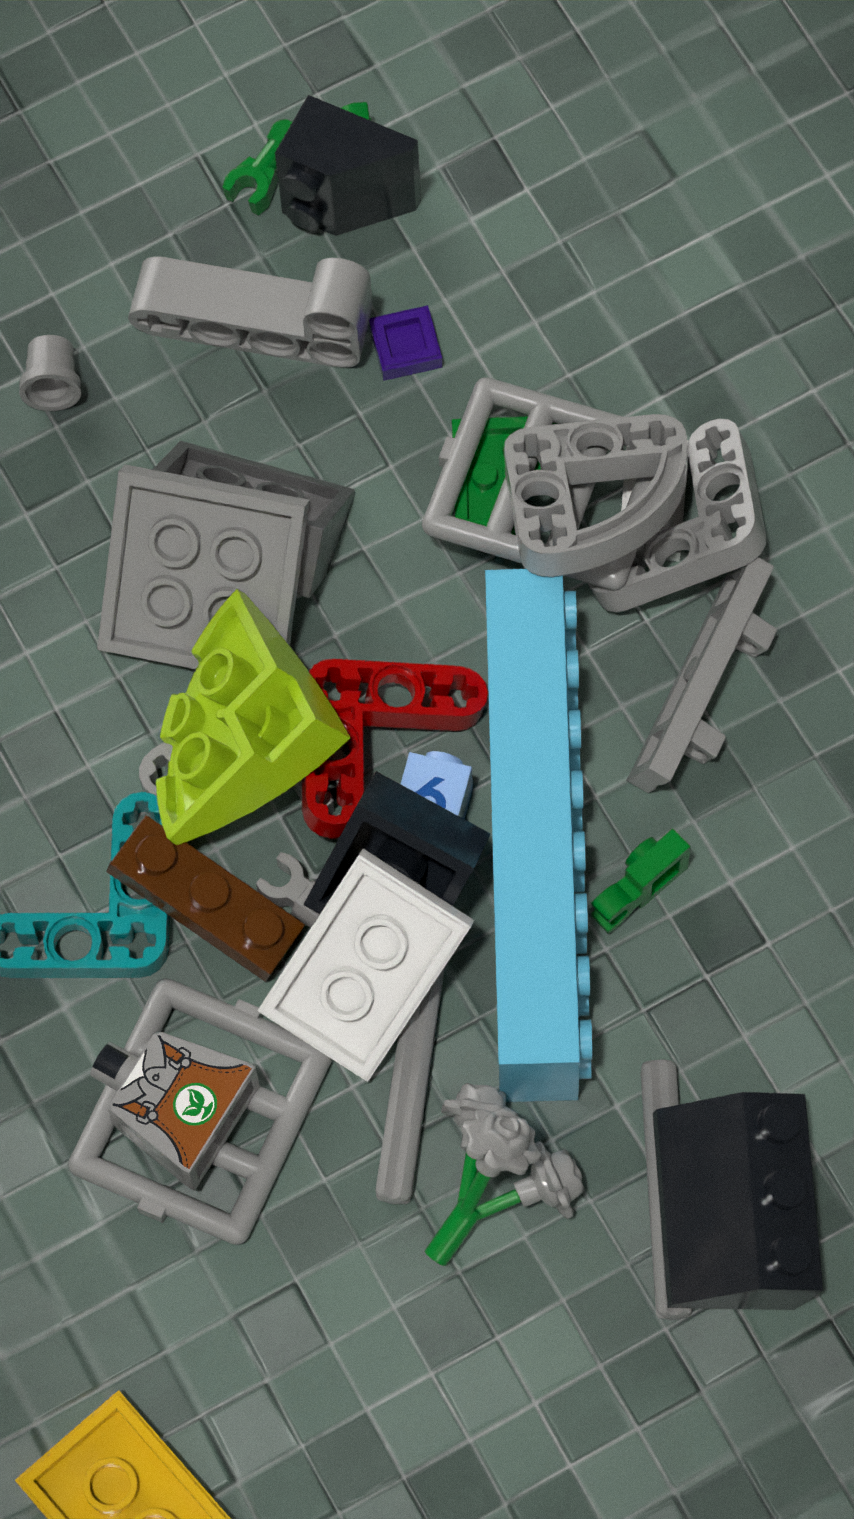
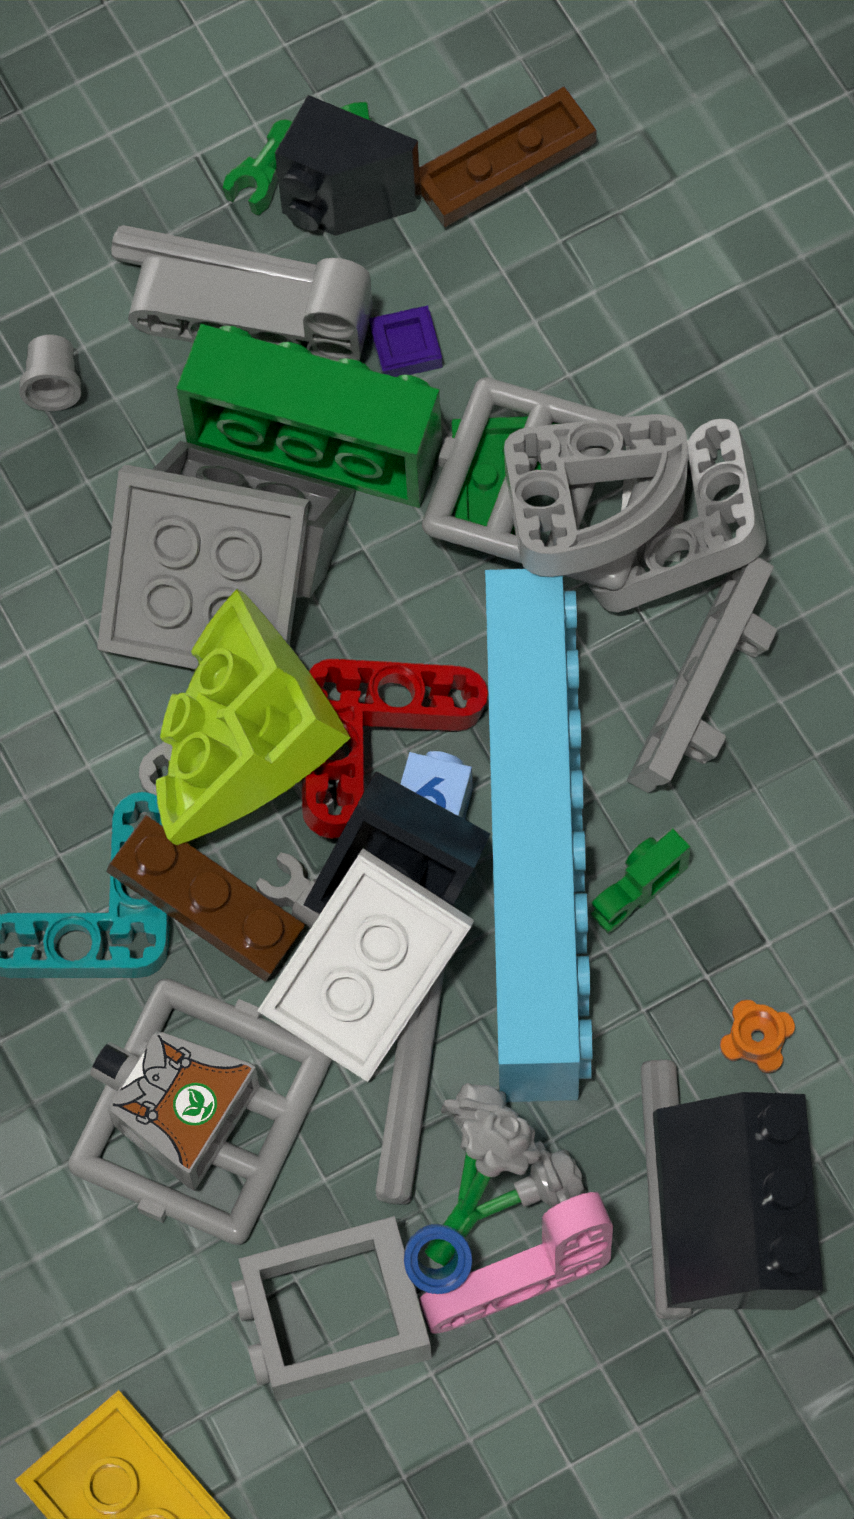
(137, 244): none -> light grey axle
(311, 414): none -> green brick
(407, 1348): none -> light grey window
(441, 1279): none -> blue piece
(505, 156): none -> reddish brown plate
(572, 1246): none -> bright pink beam
(757, 1017): none -> orange plate

